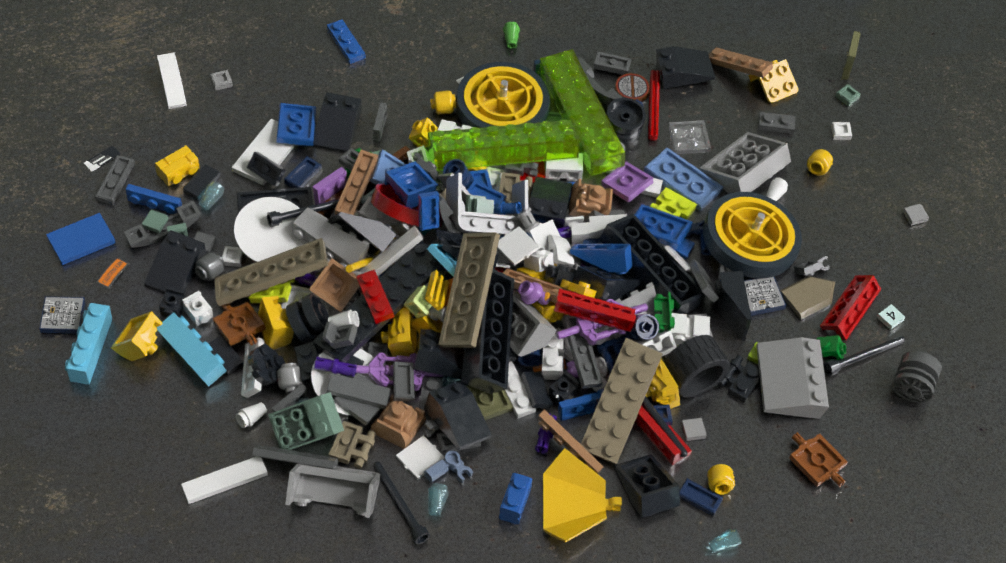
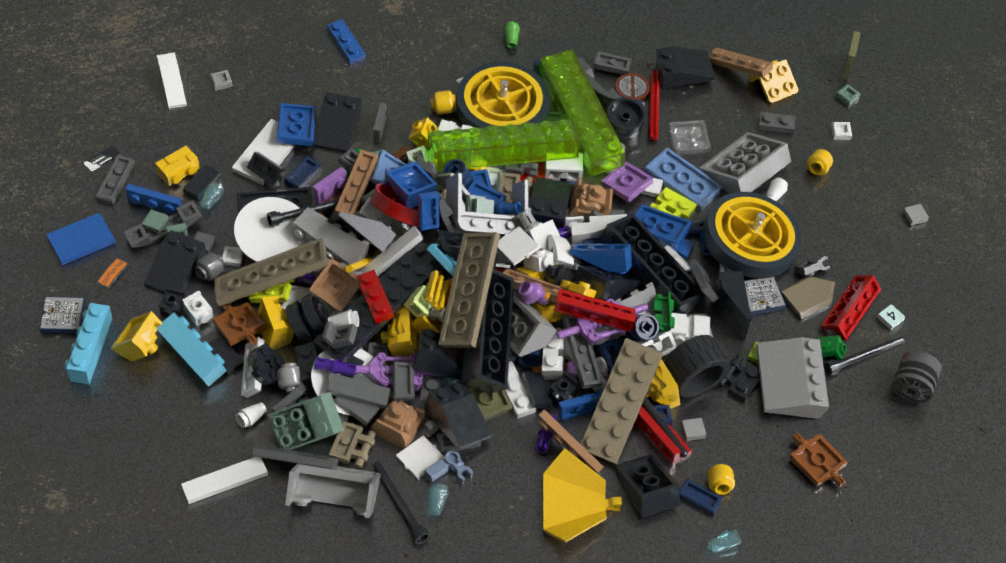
(515, 498): blue brick -> none

